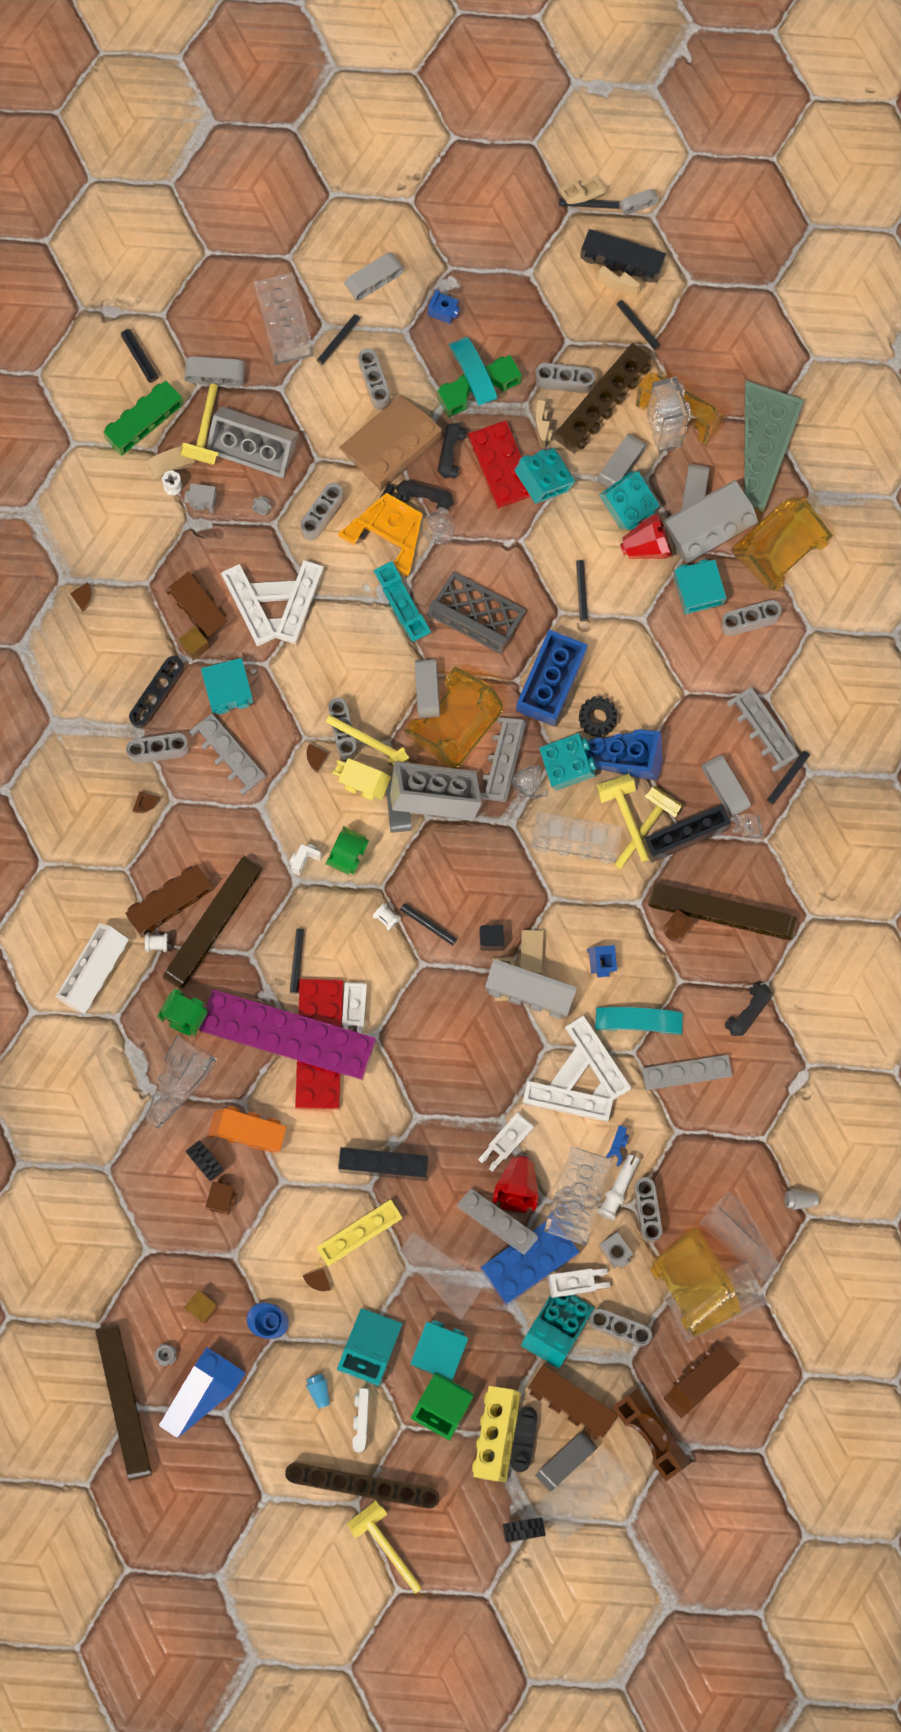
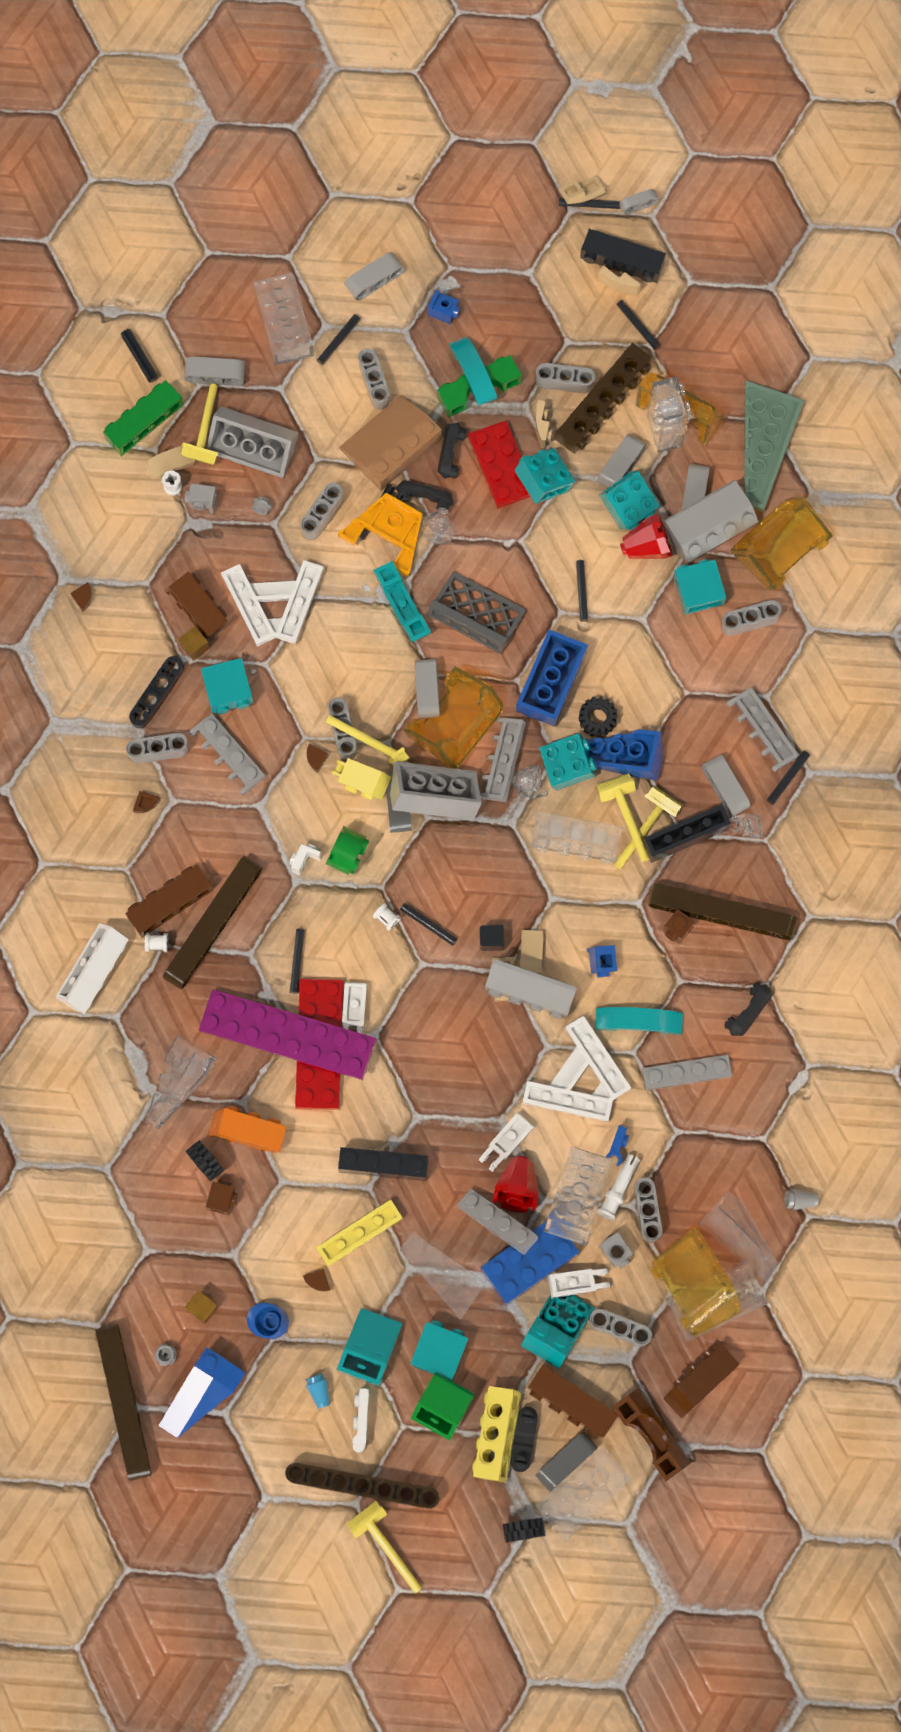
(182, 1013): green brick -> none

